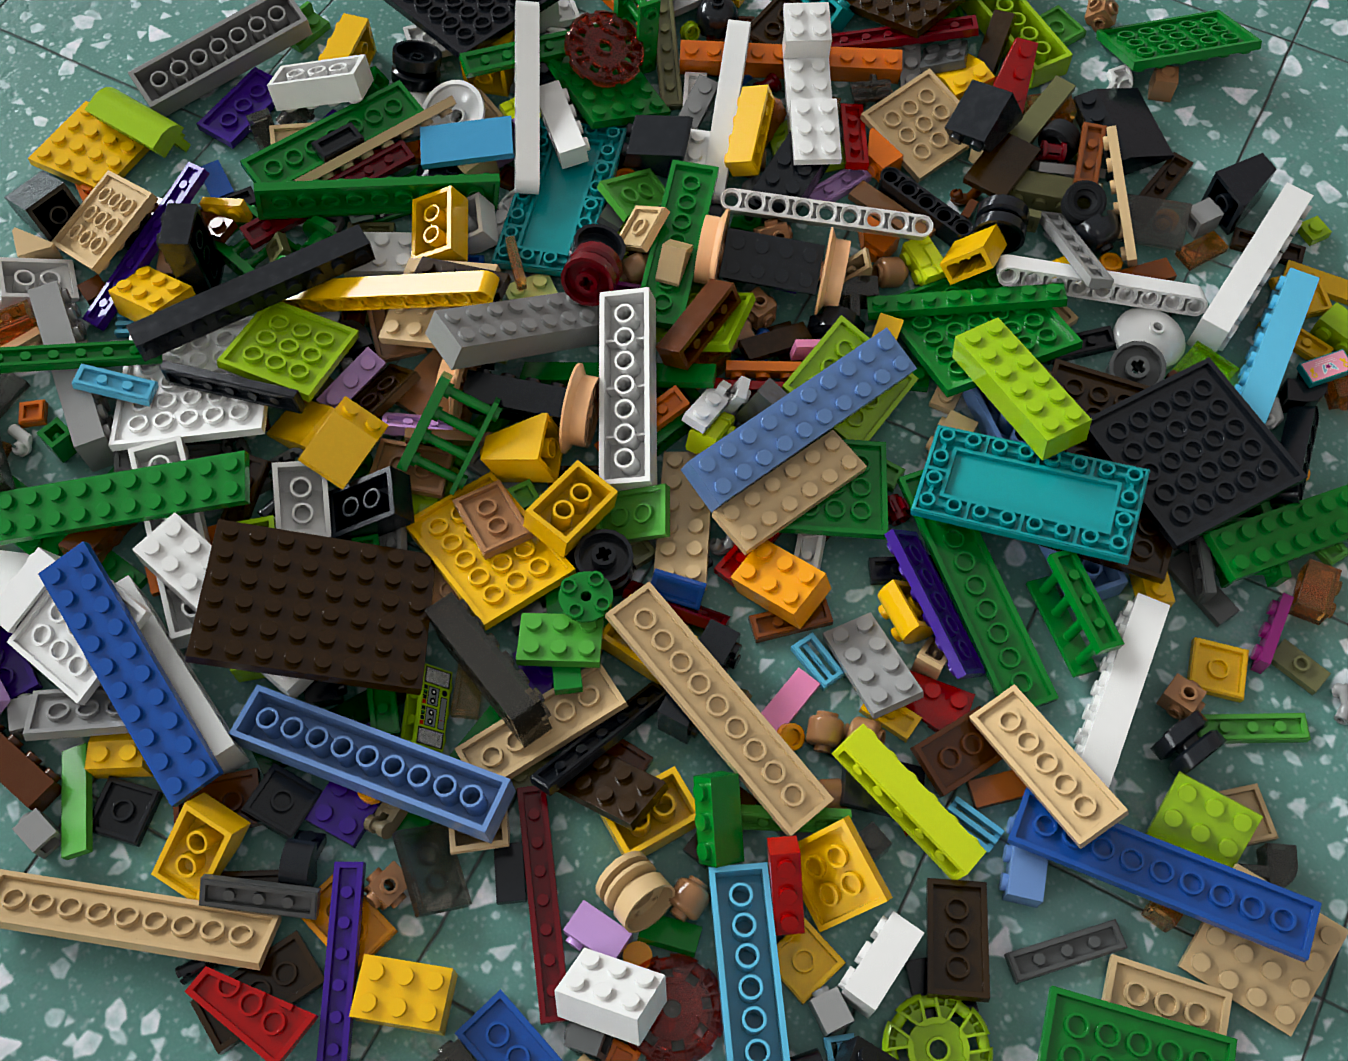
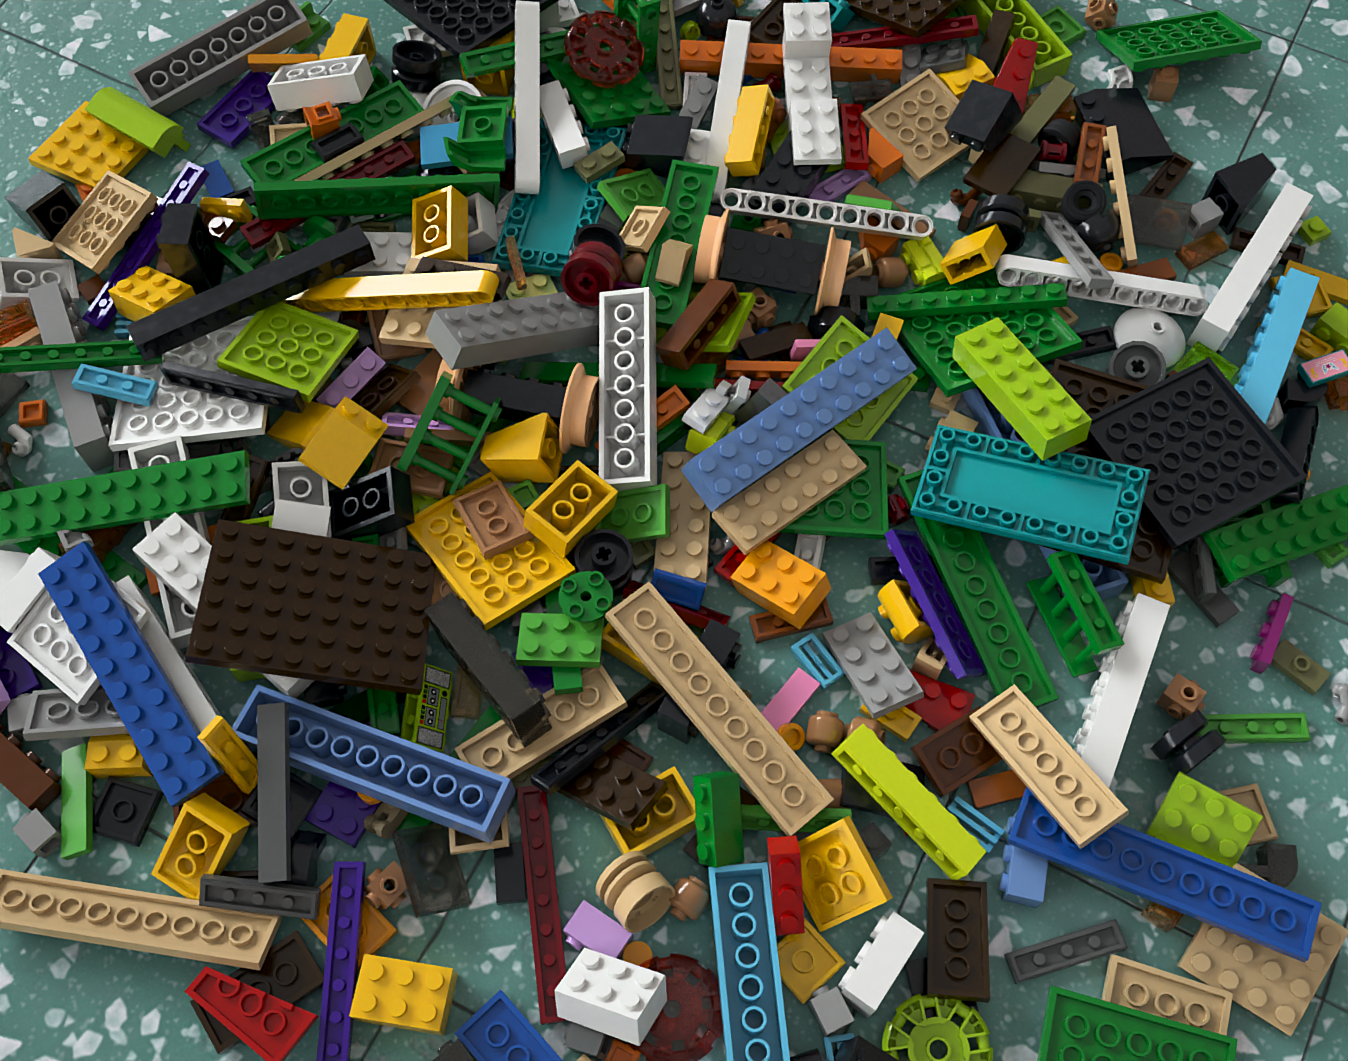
(58, 439): green brick -> none
(72, 539): none -> light grey tile
(191, 970): black pin -> none
(231, 753): none -> yellow tile
(272, 62): none -> light orange tile
(273, 793): none -> dark grey tile
(301, 517): none -> white brick
(322, 119): none -> orange window
(480, 132): none -> green piece
(599, 162): none -> olive plate
(672, 936): green tile -> none
(871, 202): none -> bright green tile
(948, 223): black beam -> none
(1218, 668): yellow tile -> none
(1315, 592): clear orange brick -> none

